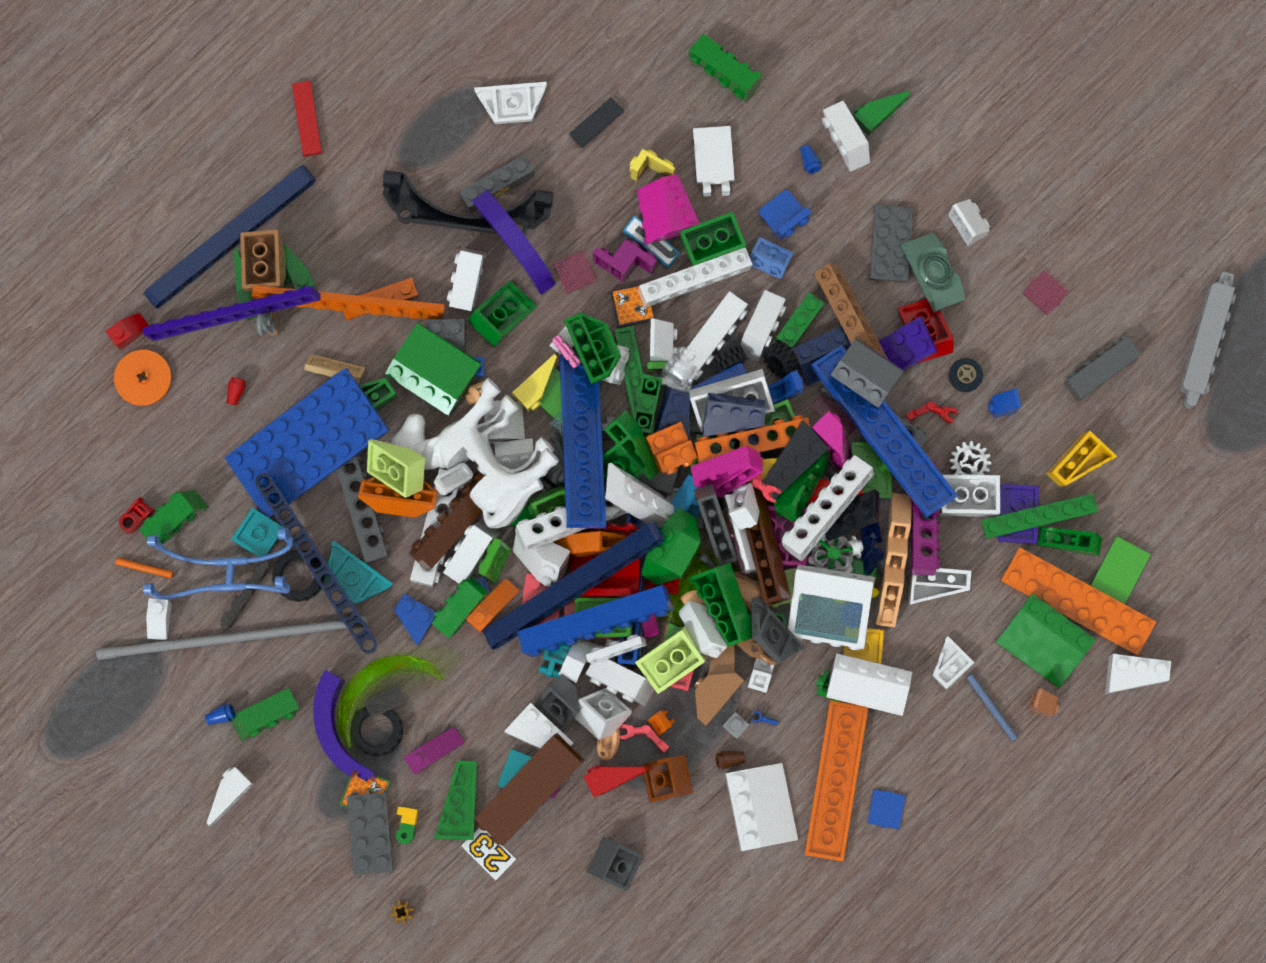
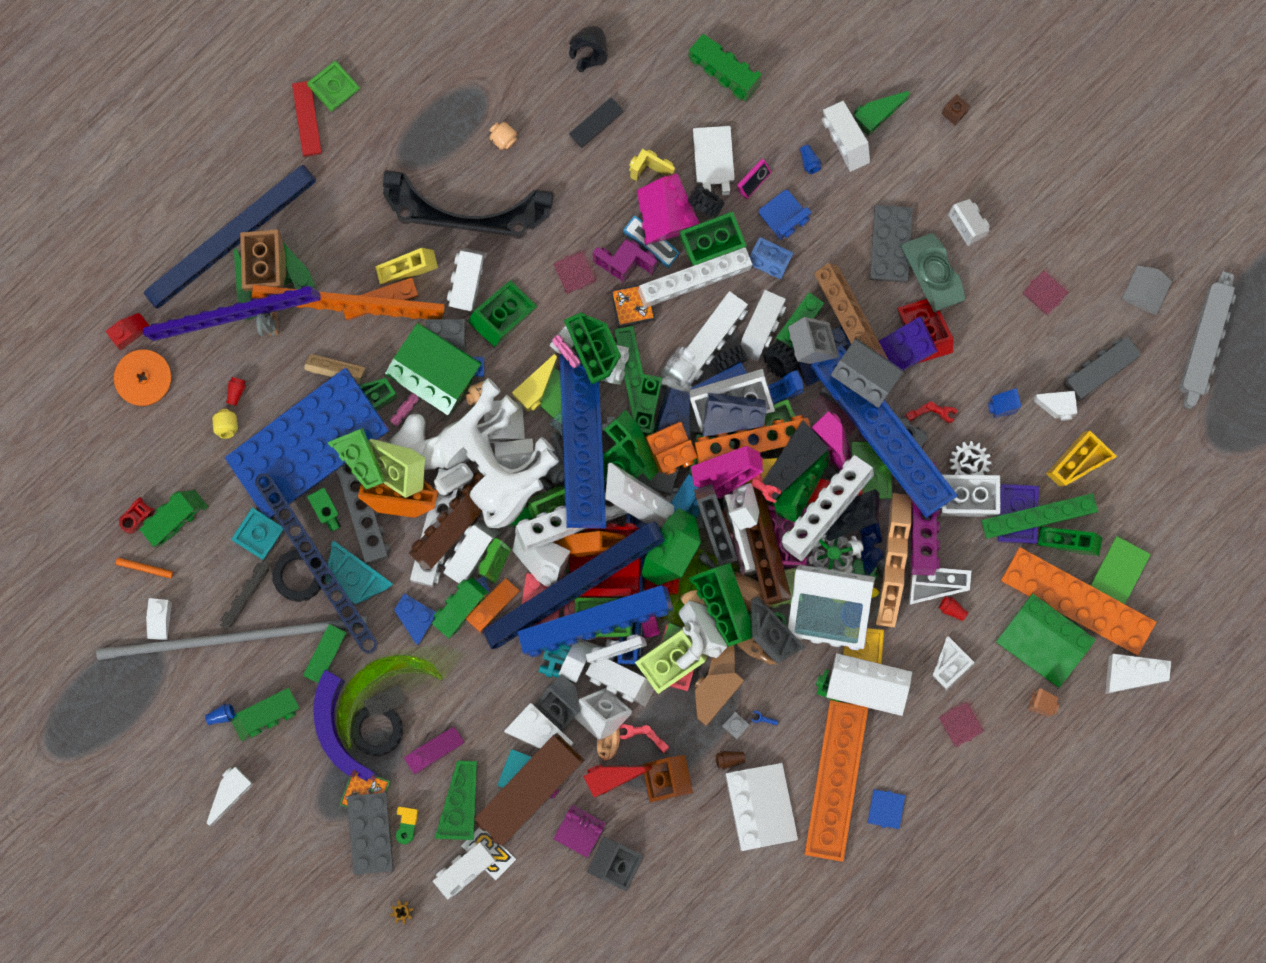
(225, 423): none -> light yellow head
(280, 581): medium blue bar -> none
(319, 501): none -> green torso
(325, 652): none -> green tile
(333, 86): none -> bright green tile
(359, 456): none -> bright green wing
(404, 409): none -> bright pink axle
(407, 266): none -> light yellow slope
(463, 870): none -> white wedge
(499, 181): dark grey brick -> none
(503, 135): none -> light nougat head
(511, 102): white wing -> none
(515, 241): dark purple arch -> none
(579, 831): none -> magenta hinge
(589, 37): none -> black piece
(655, 366): bright green tile -> none
(660, 722): orange tile -> none
(661, 340): white slope -> none
(695, 651): none -> white piece
(706, 201): none -> black tyre
(754, 179): none -> slope
(760, 676): white slope -> none
(812, 340): none -> light grey slope
(952, 608): none -> red cone
(955, 109): none -> reddish brown brick
(961, 724): none -> clear pink piece
(970, 370): black wheel -> none
(992, 707): sand blue bar -> none
(1058, 404): none -> white slope
(1147, 289): none -> light grey slope

